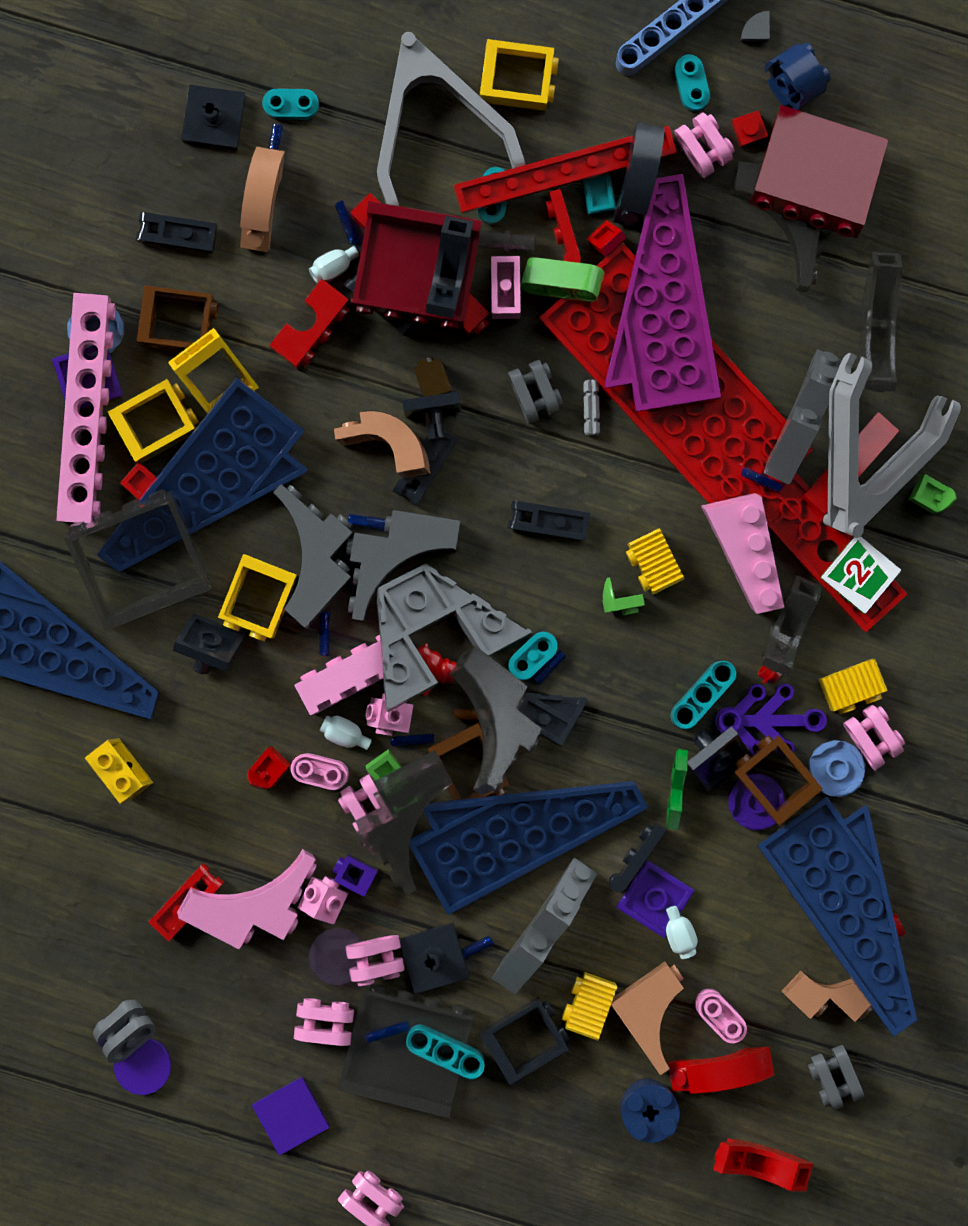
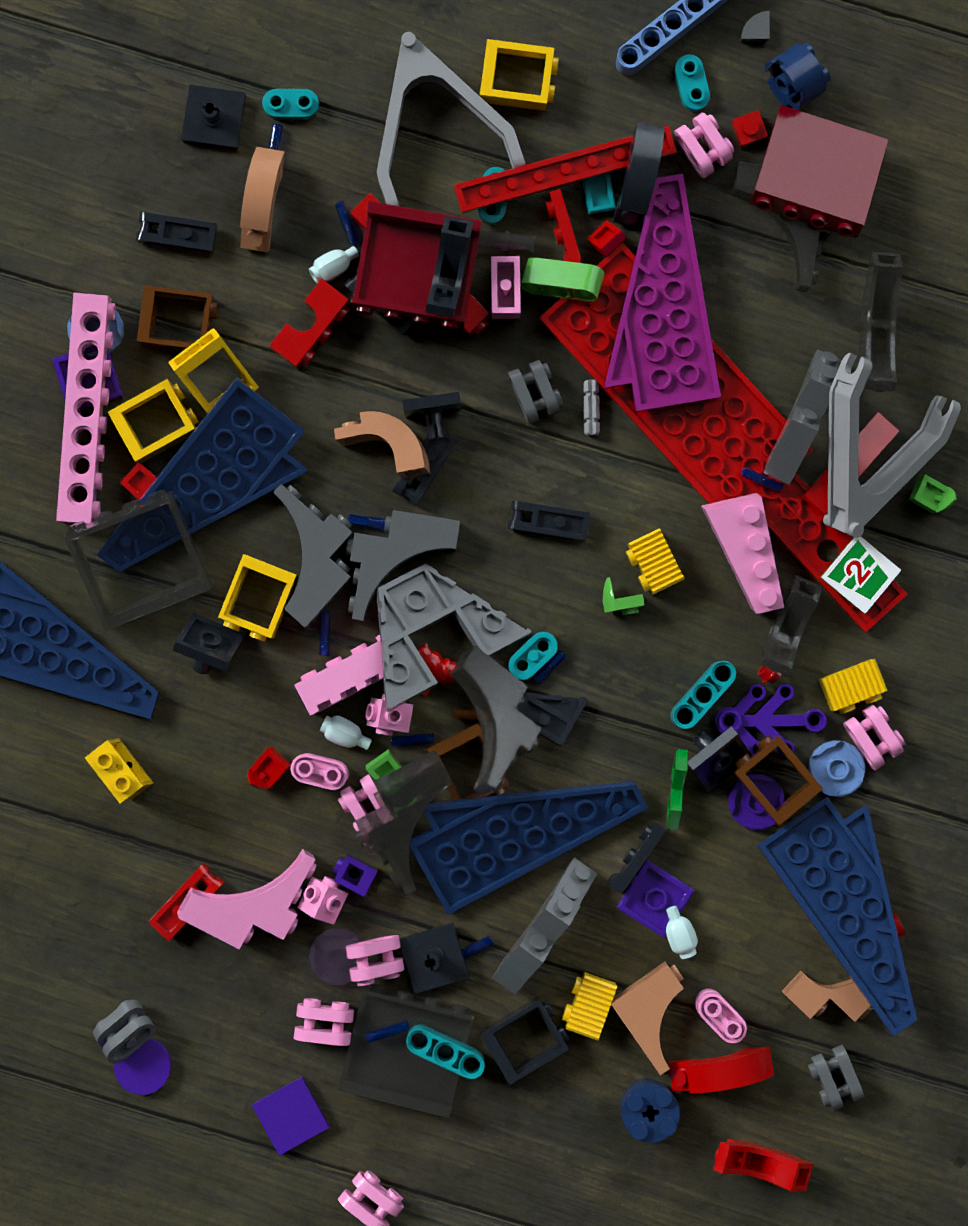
(432, 377): dark brown brick -> none

